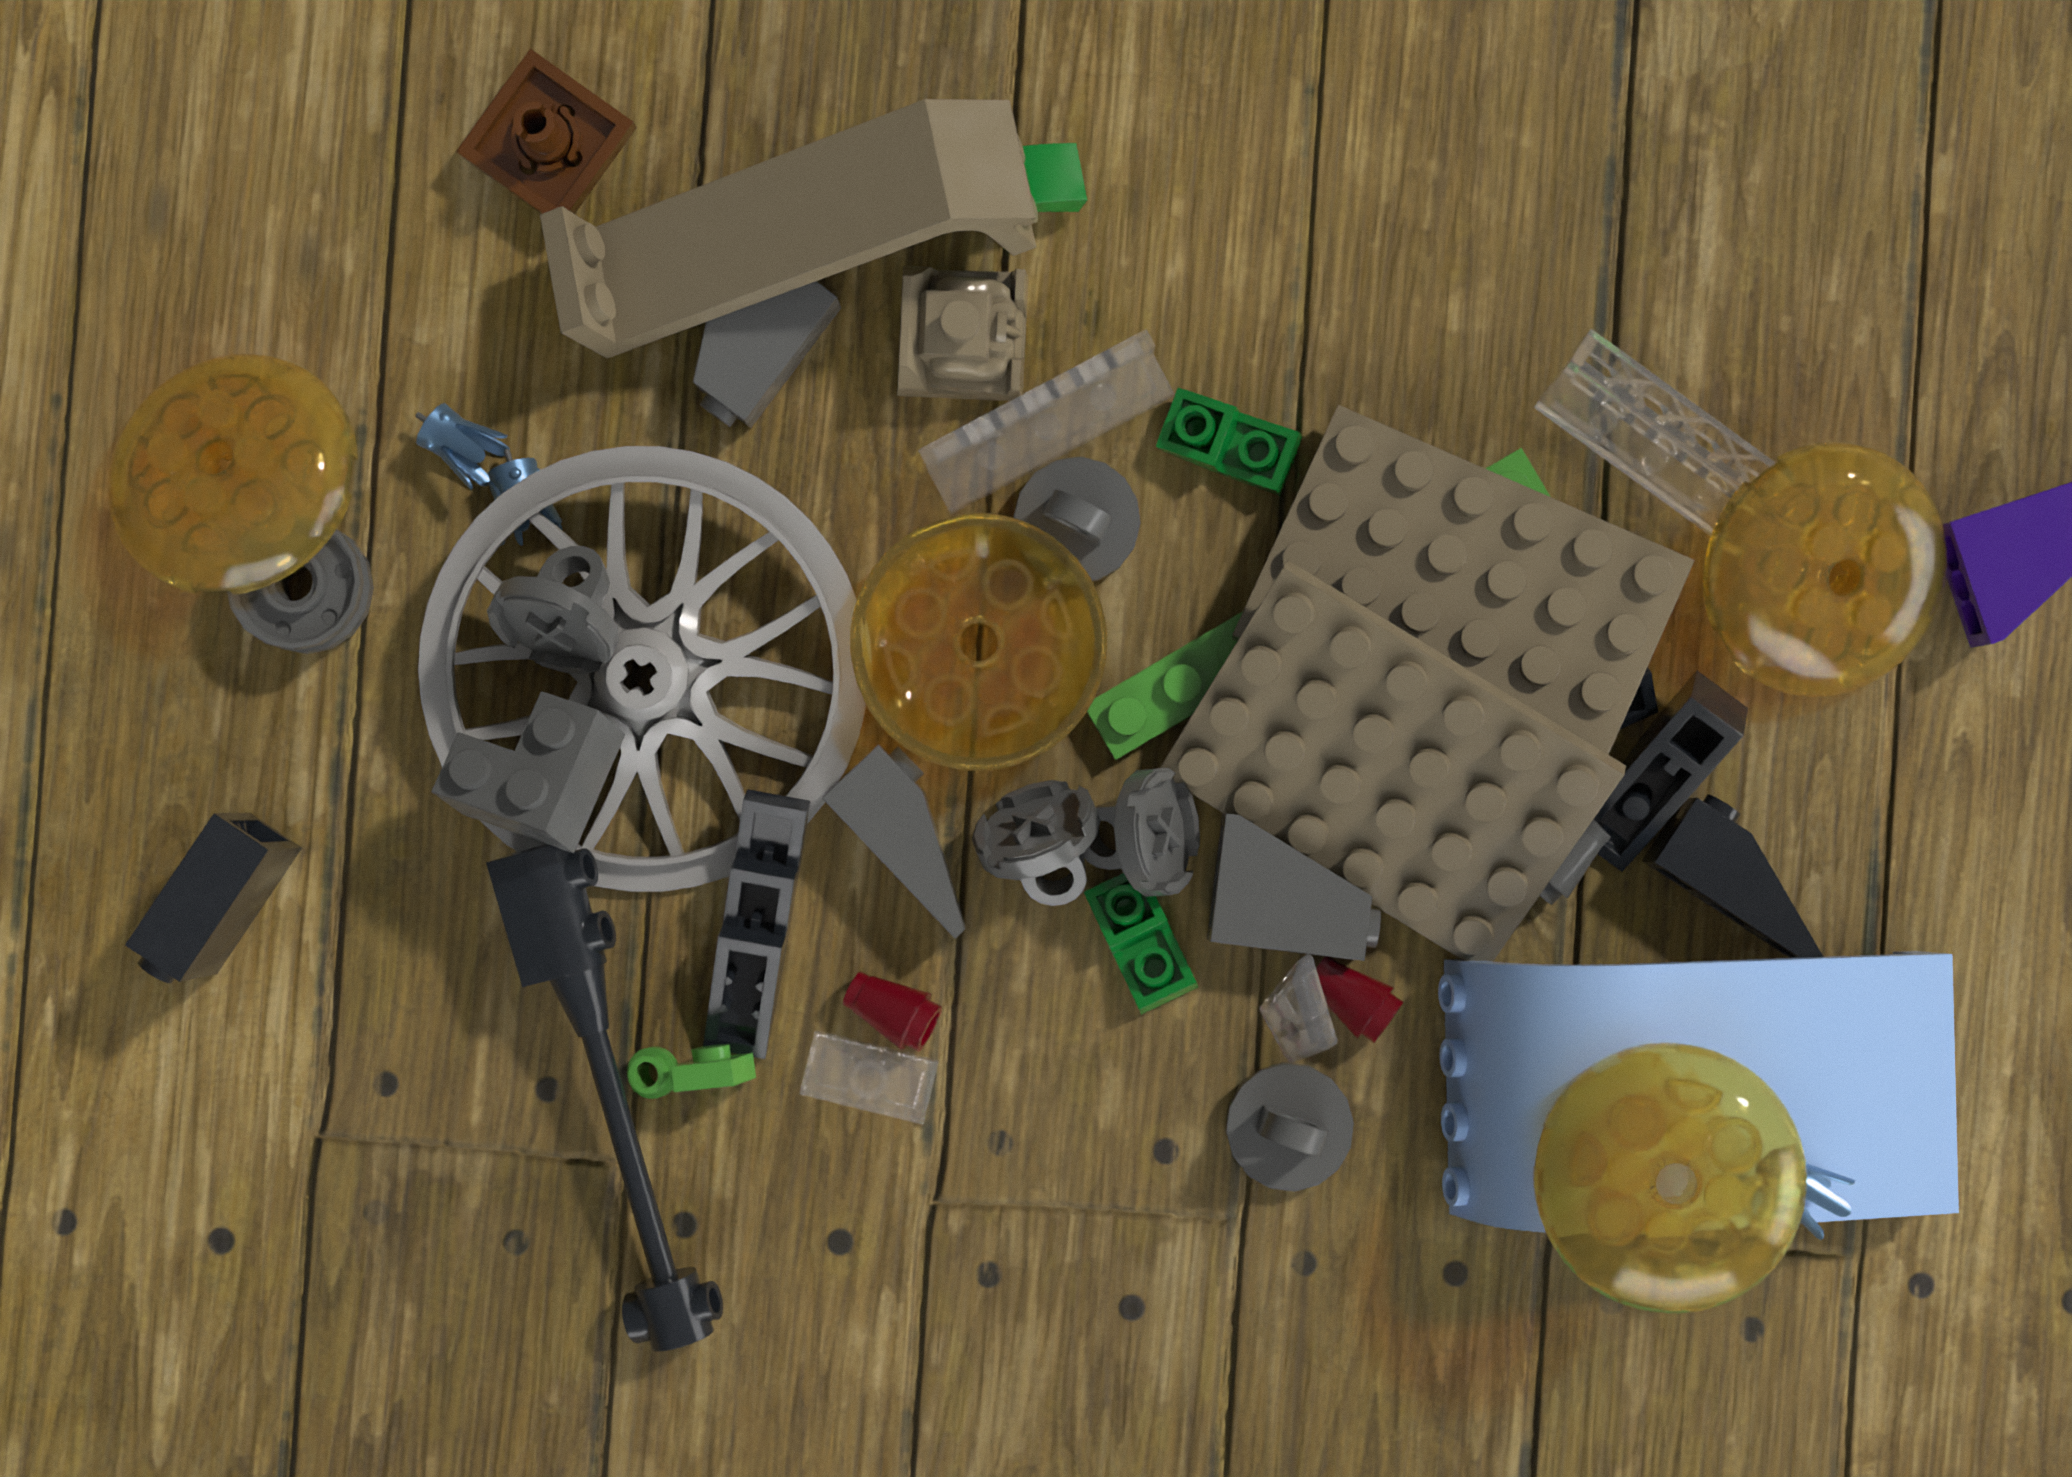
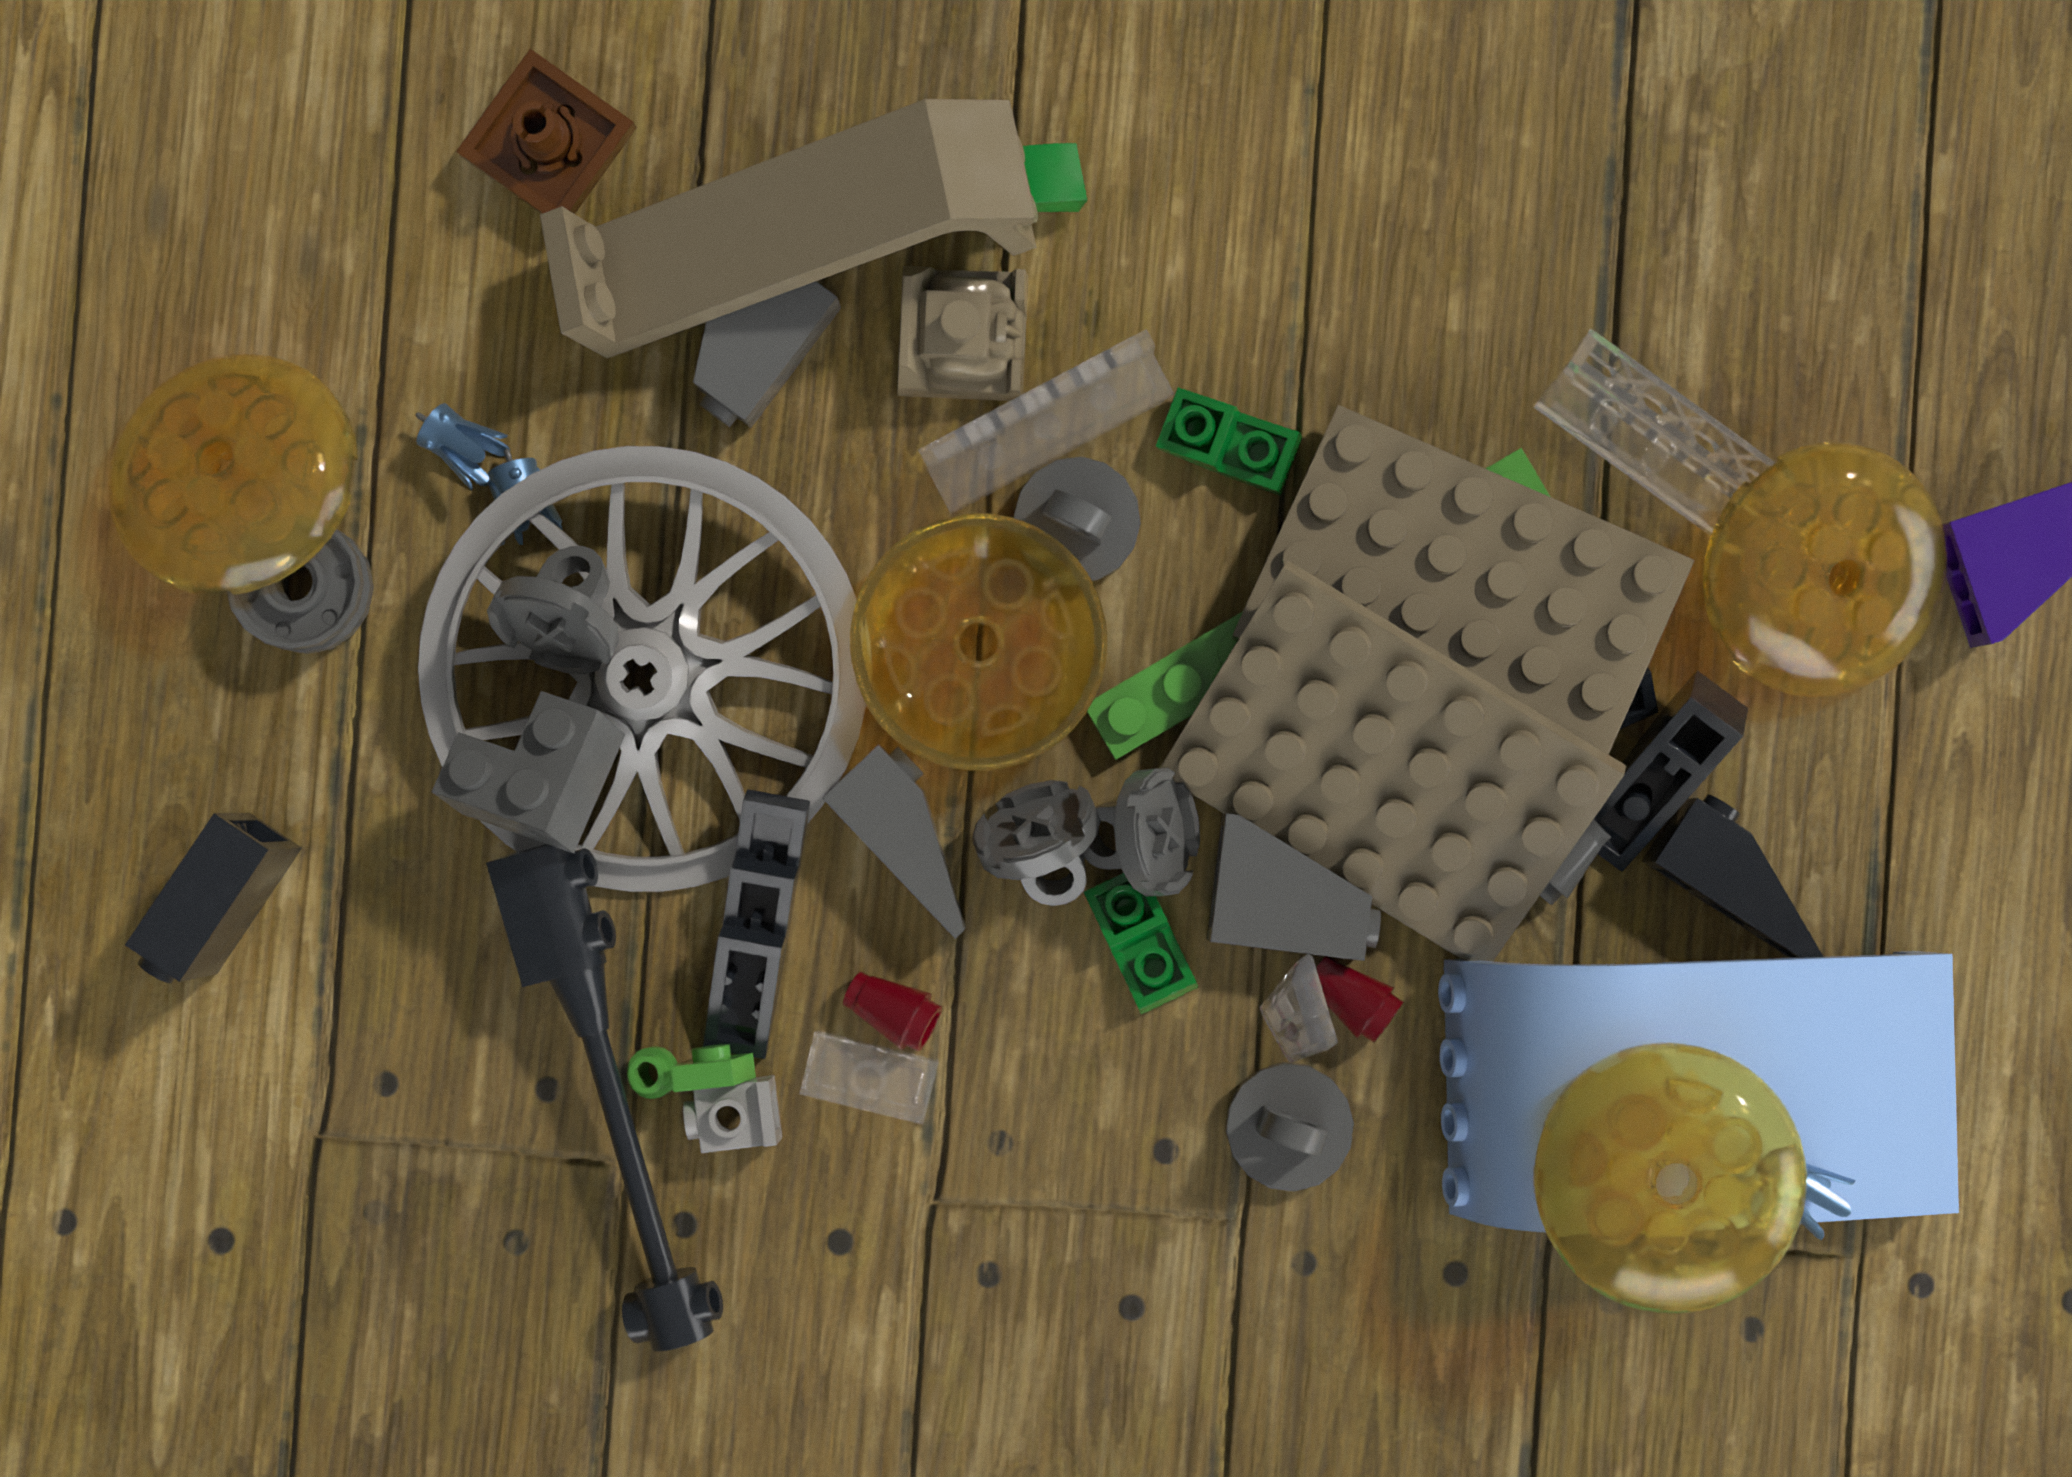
(758, 1111): none -> light grey brick

